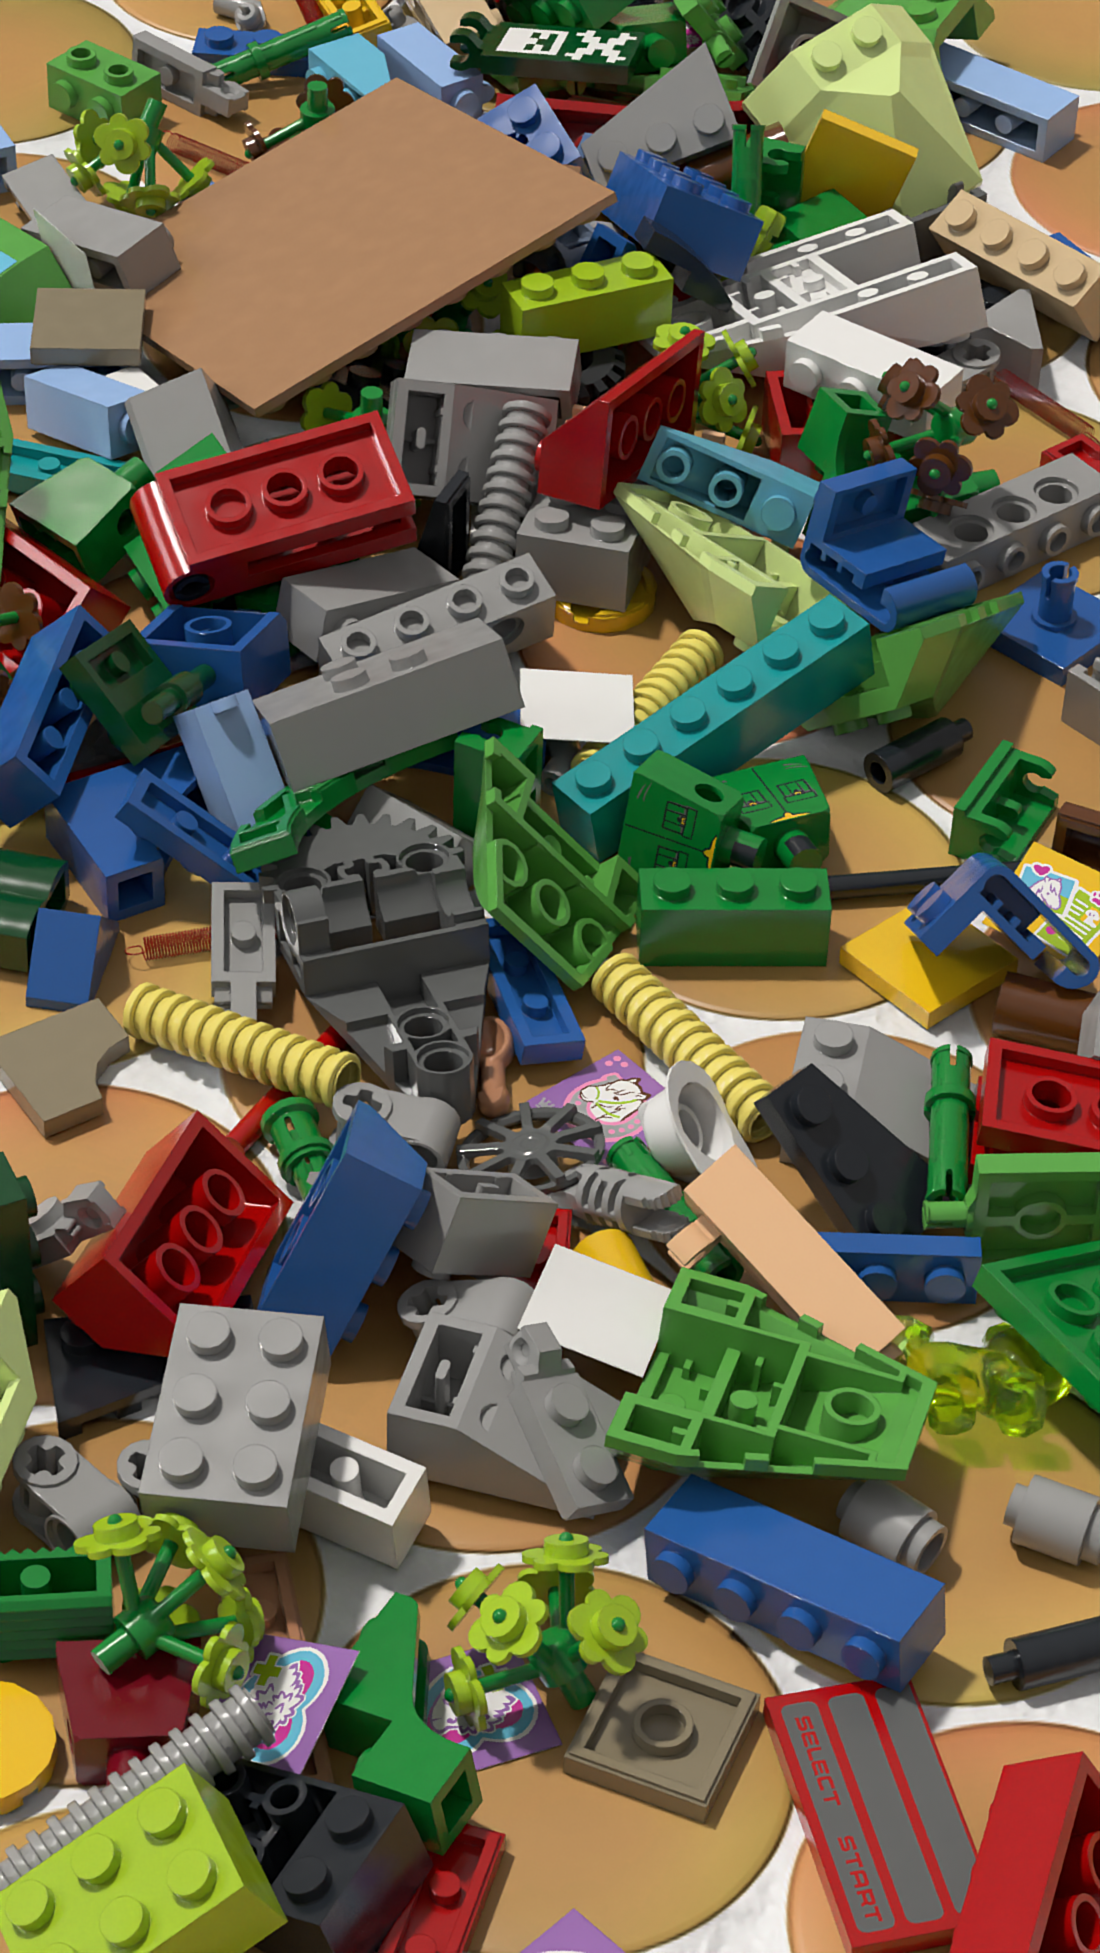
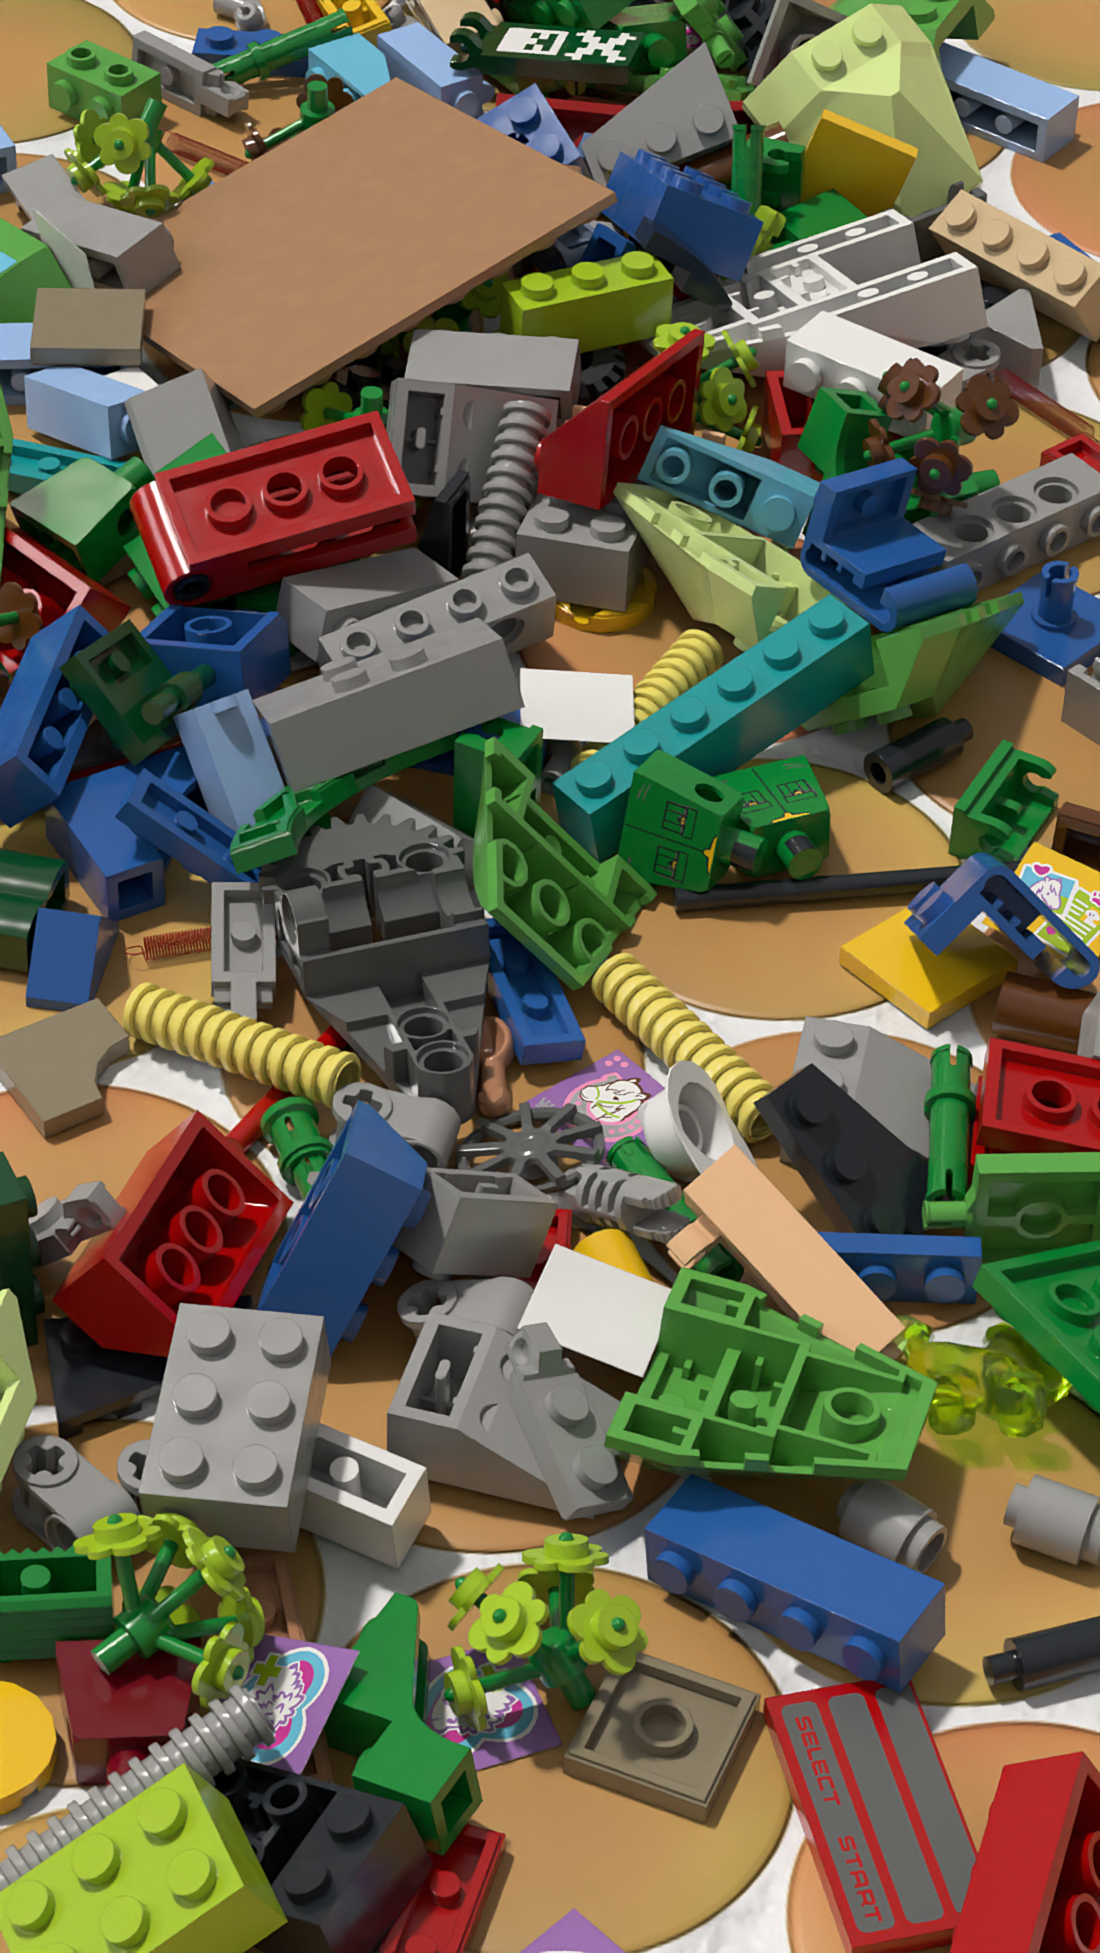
(733, 916): green brick -> none

